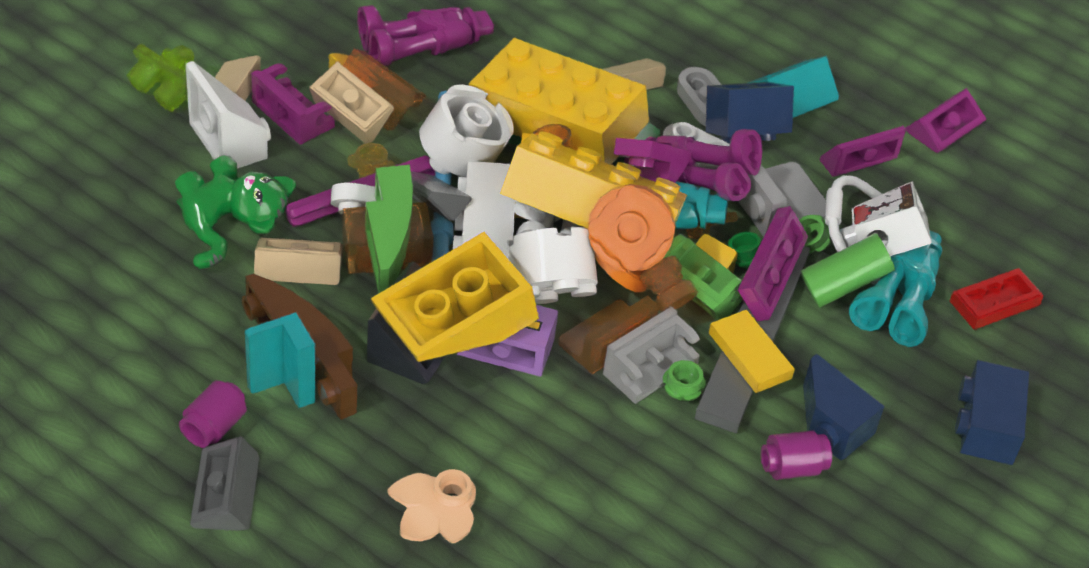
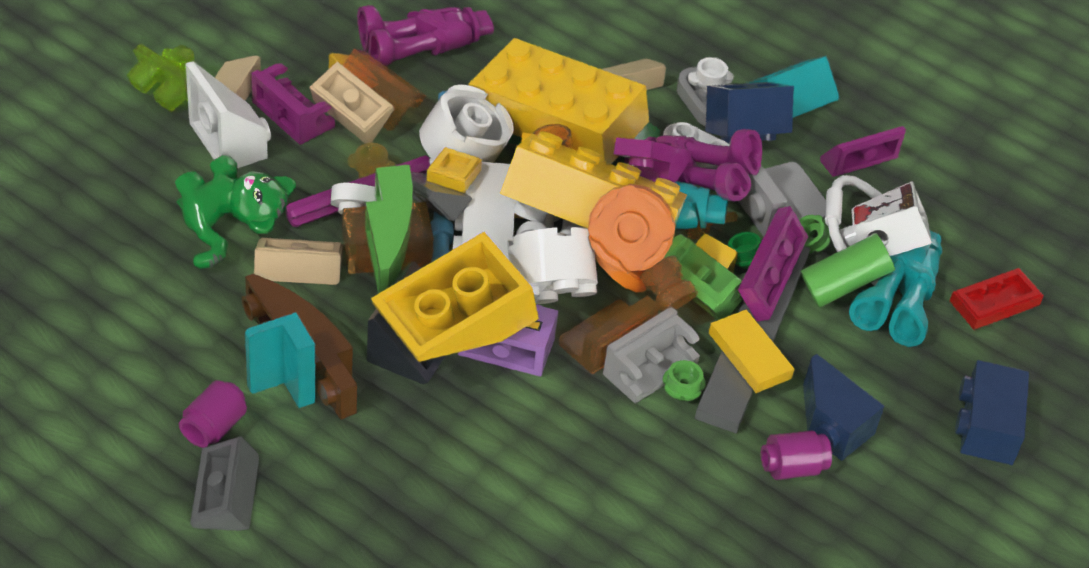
(430, 507): light nougat plate -> none
(454, 170): none -> yellow tile
(710, 72): none -> white plate
(947, 121): magenta slope -> none

